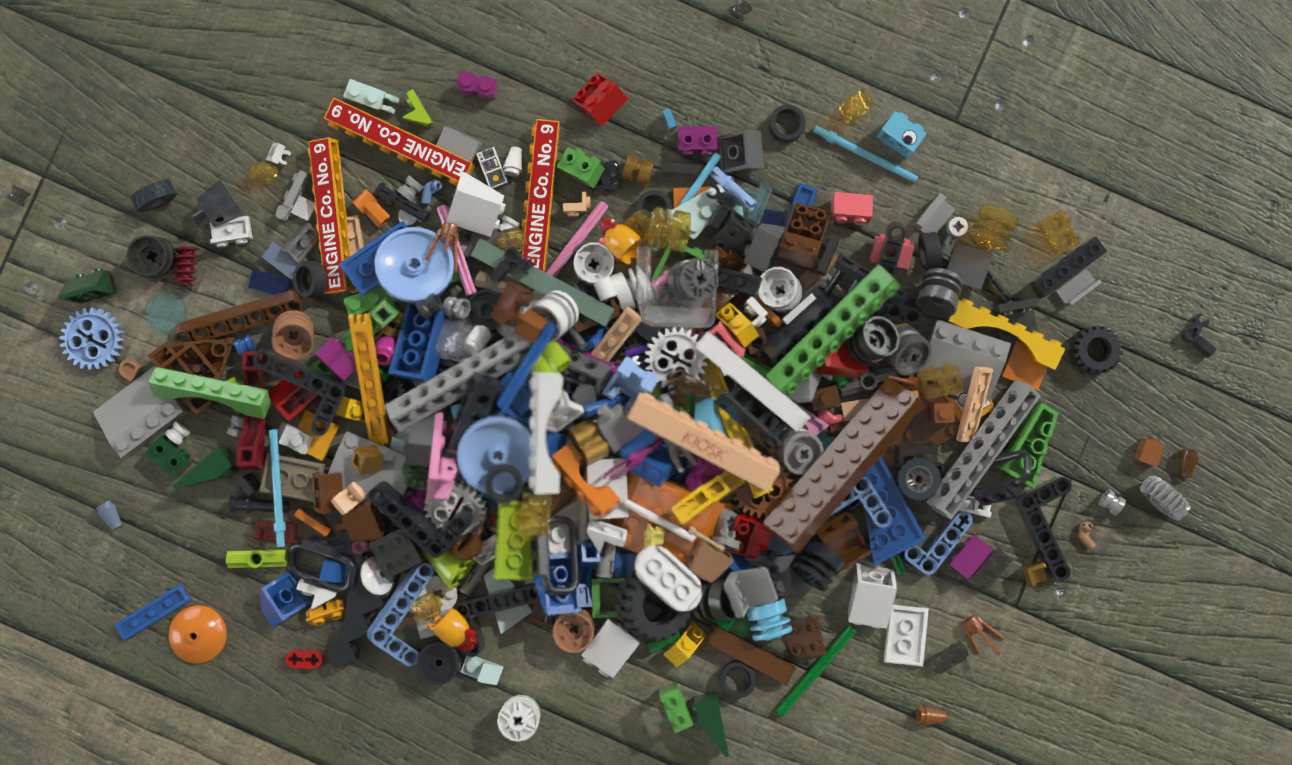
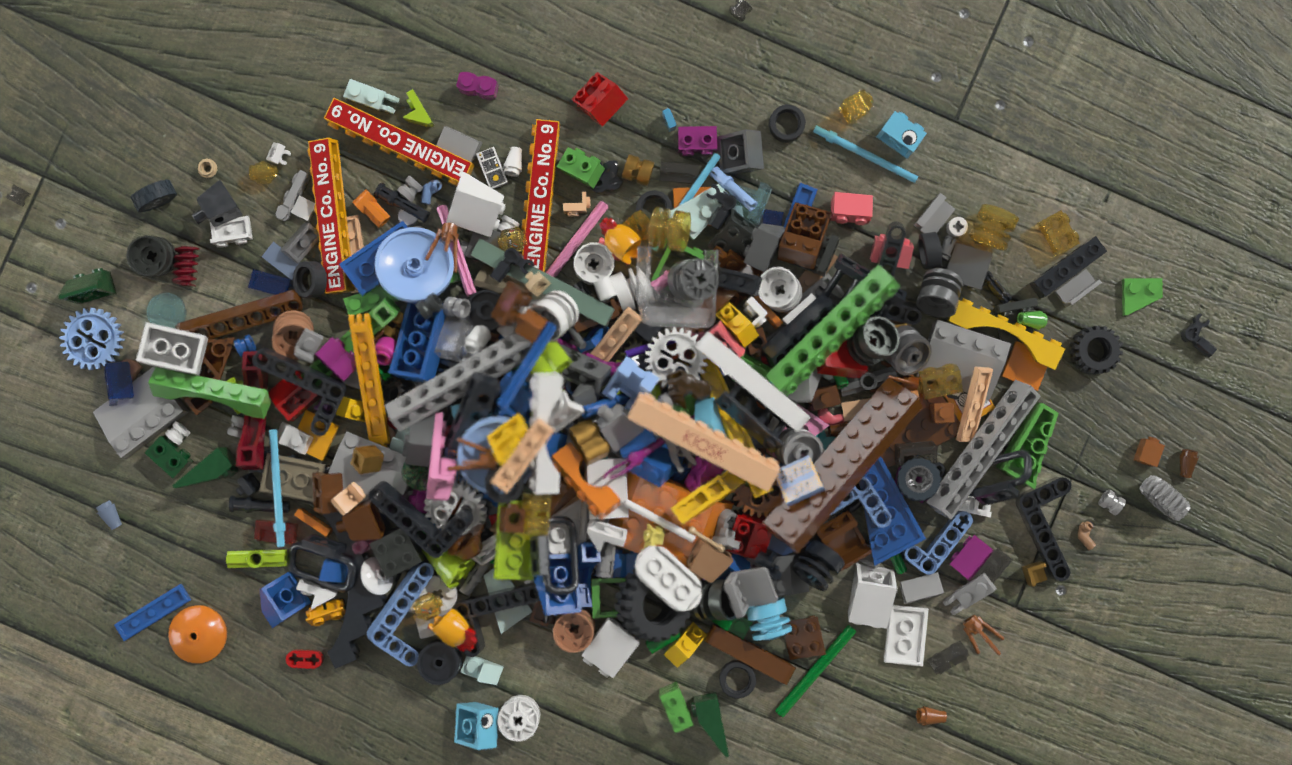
(118, 382): none -> clear blue panel
(172, 349): none -> white brick
(203, 164): none -> tan plate
(307, 345): none -> light grey bracket
(476, 725): none -> medium azure brick
(486, 460): none -> dark orange plant
(507, 438): none -> yellow wing
(516, 526): none -> reddish brown brick
(522, 455): none -> light nougat tile
(537, 283): none -> tan tile
(799, 480): none -> tile
(921, 588): none -> light grey hinge
(970, 593): none -> light grey hinge
(1033, 319): none -> bright green cone
(1140, 293): none -> bright green wing

